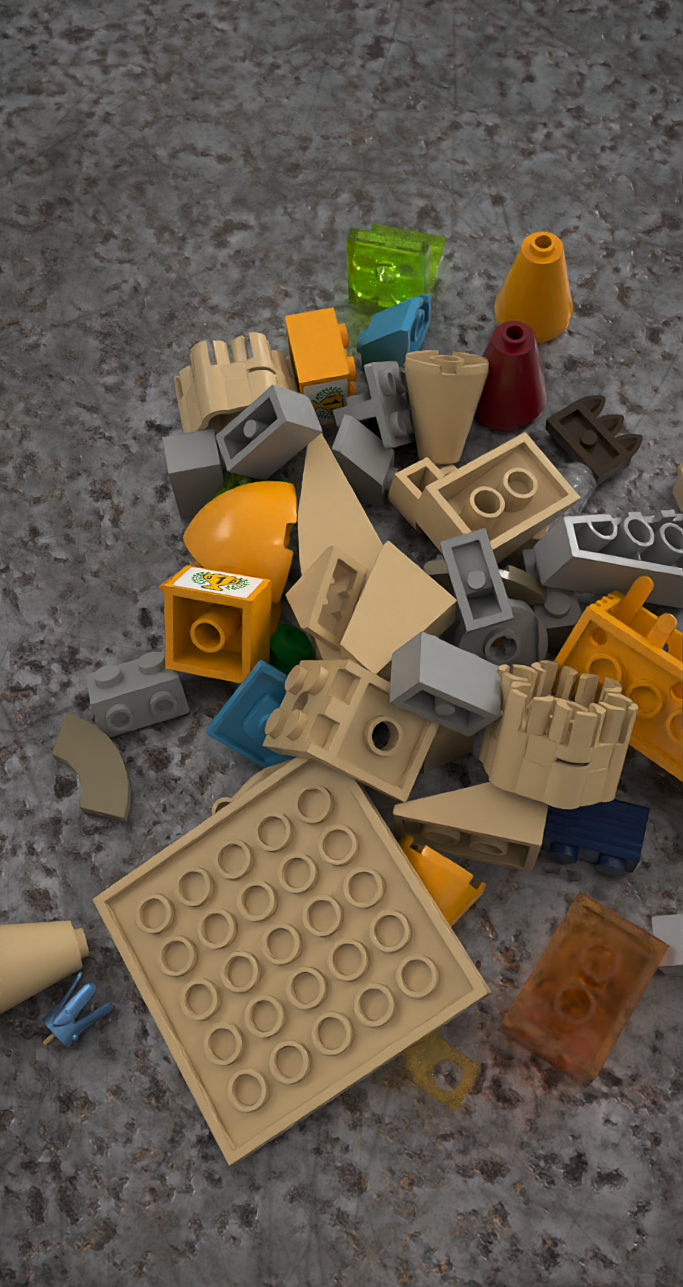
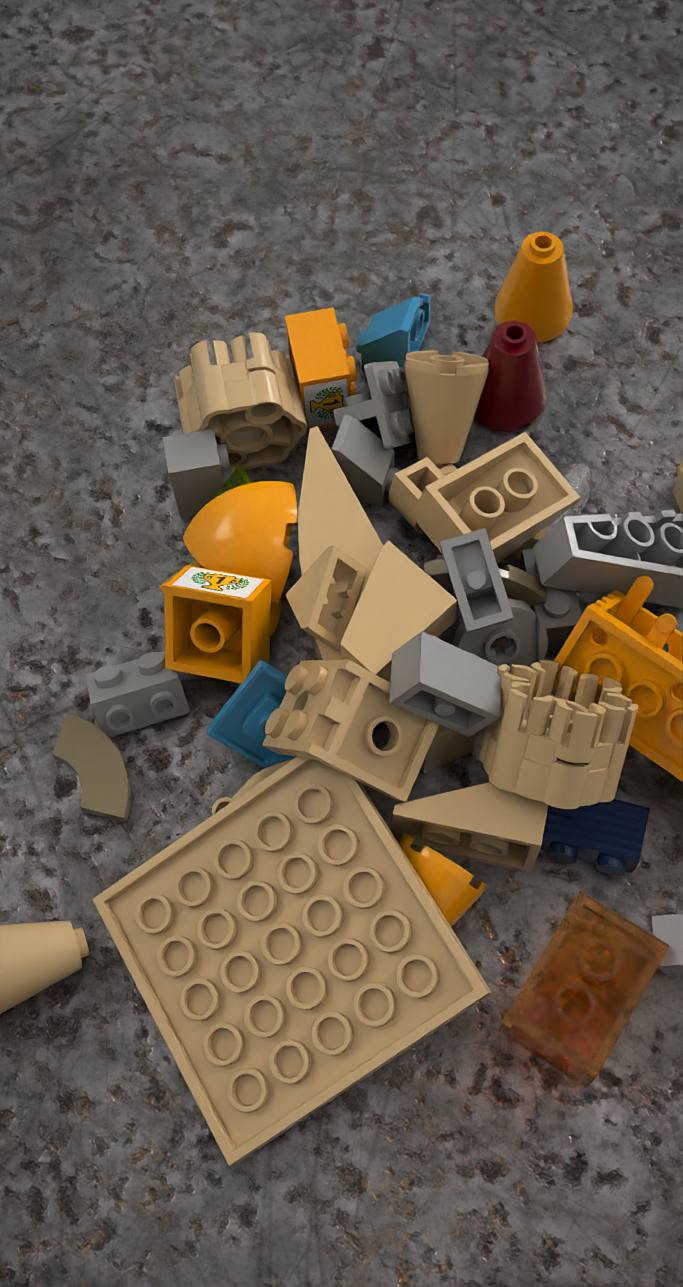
(62, 1021): flat silver piece -> none
(268, 433): light grey brick -> none
(289, 647): green tile -> none
(391, 264): clear neon green bracket -> none
(423, 1059): clear yellow bracket -> none
(592, 438): dark brown plate -> none

